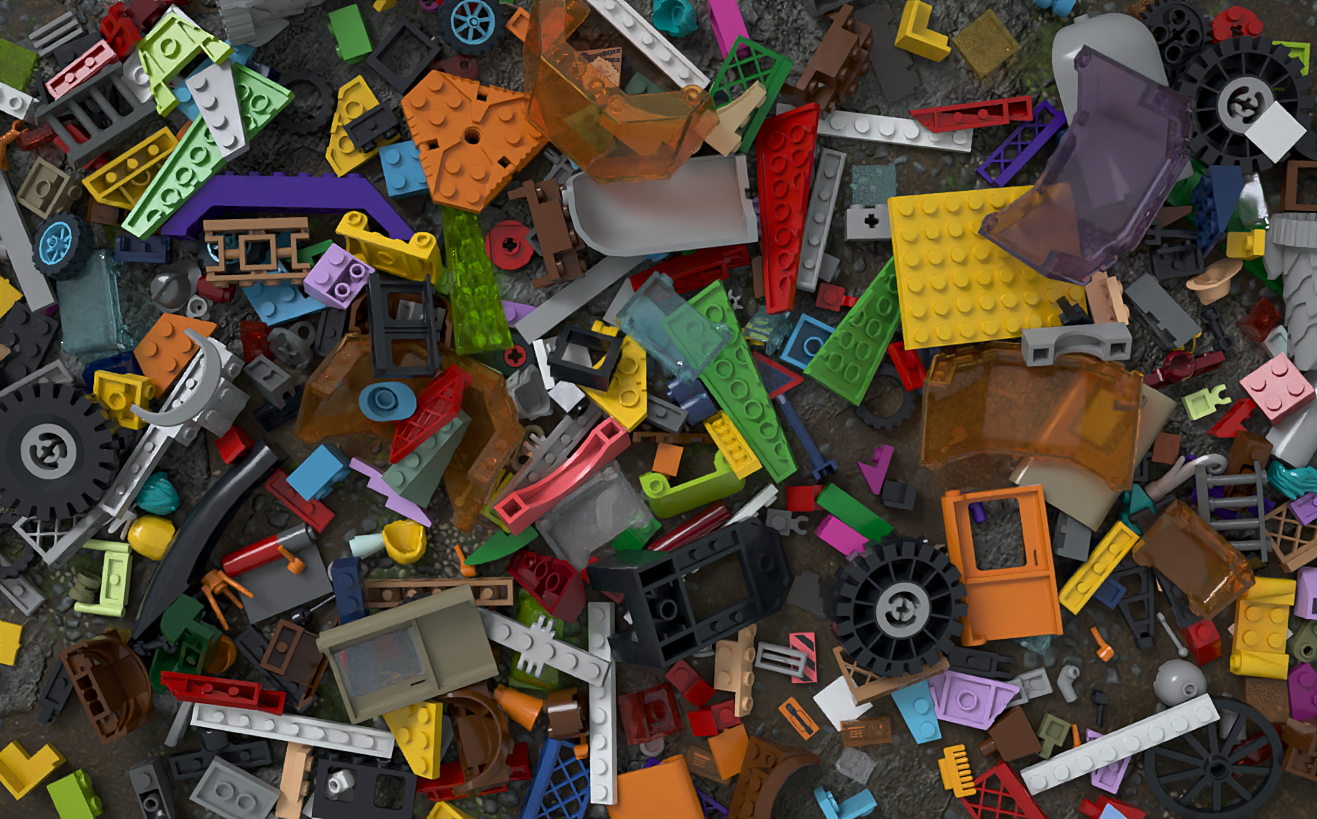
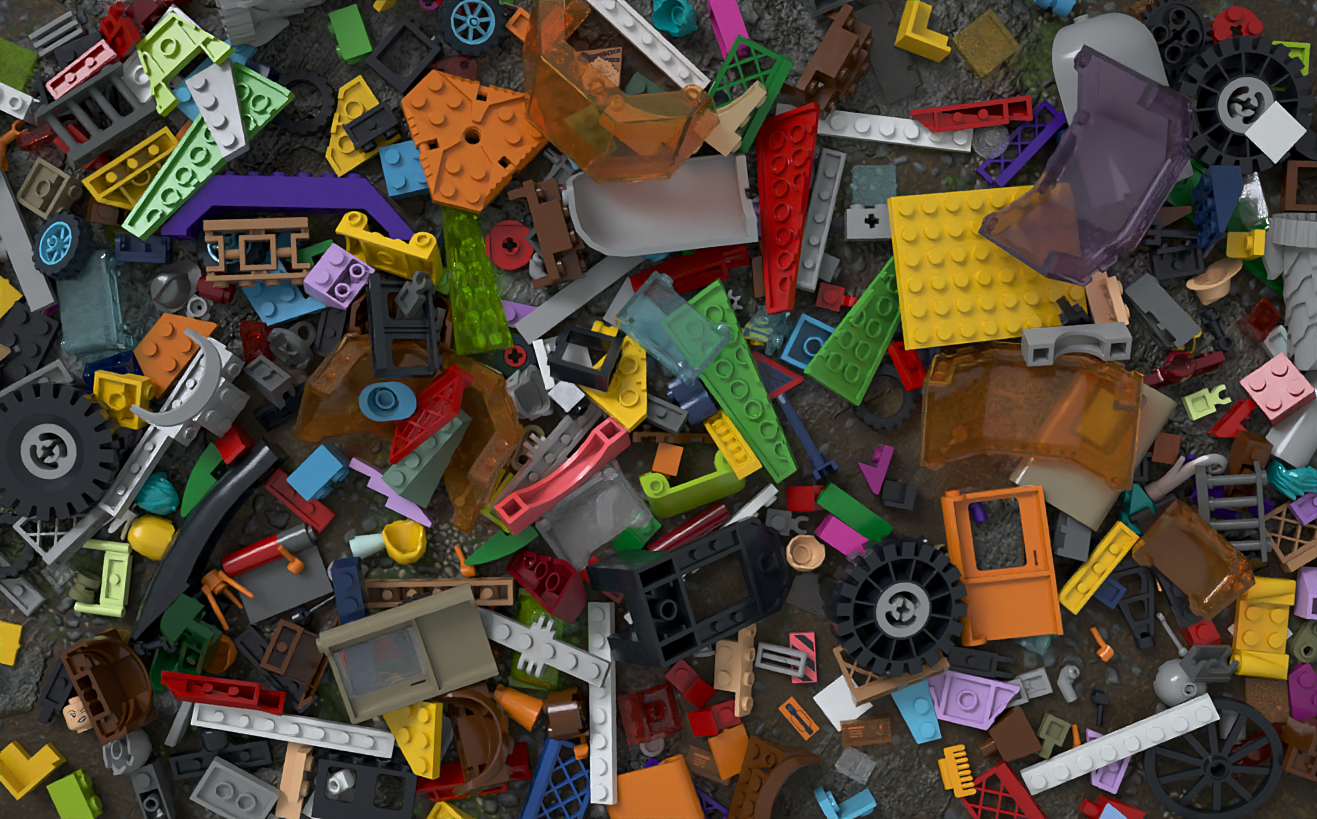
(60, 576): none -> clear tile
(76, 716): none -> light nougat head
(127, 752): none -> light grey cylinder
(202, 478): none -> green slope
(411, 295): none -> dark grey plate
(537, 266): none -> light grey arm
(805, 553): none -> light nougat hair
(990, 141): none -> clear plate
(1209, 663): none -> dark grey hinge

